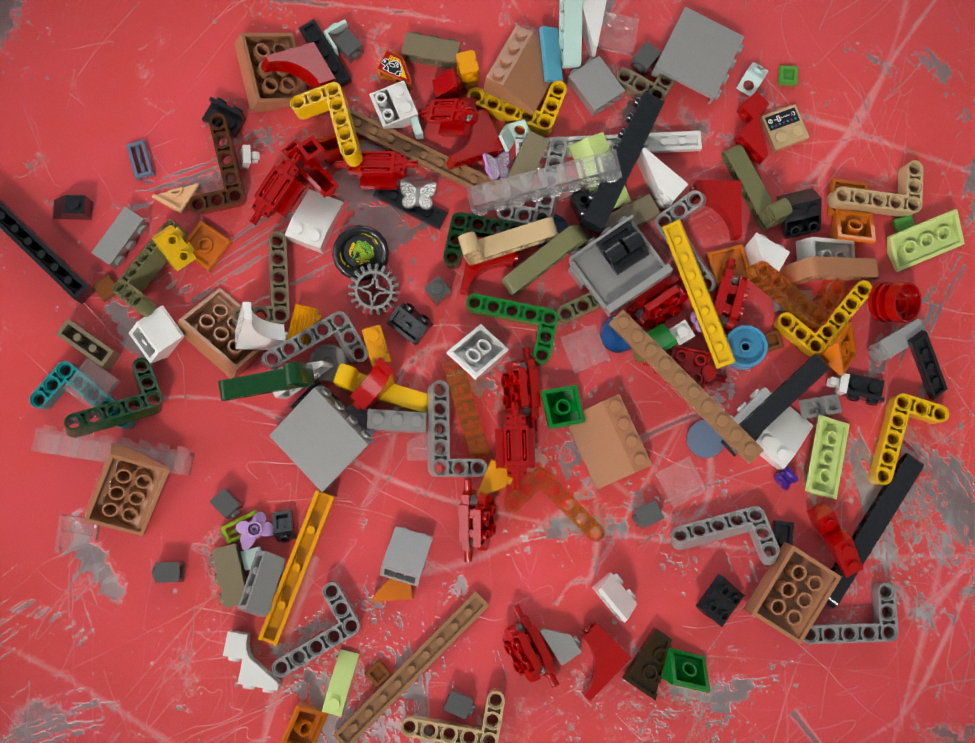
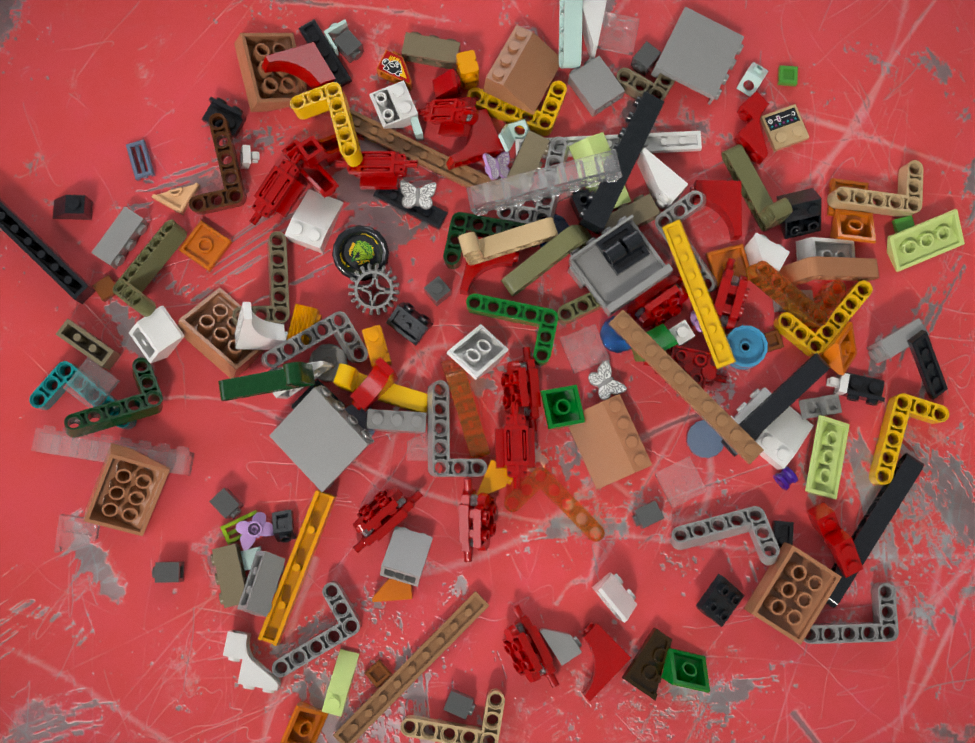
(174, 247): yellow brick -> none
(382, 515): none -> red piece
(550, 54): medium azure tile -> none
(606, 383): none -> animal
(894, 302): red wheel -> none

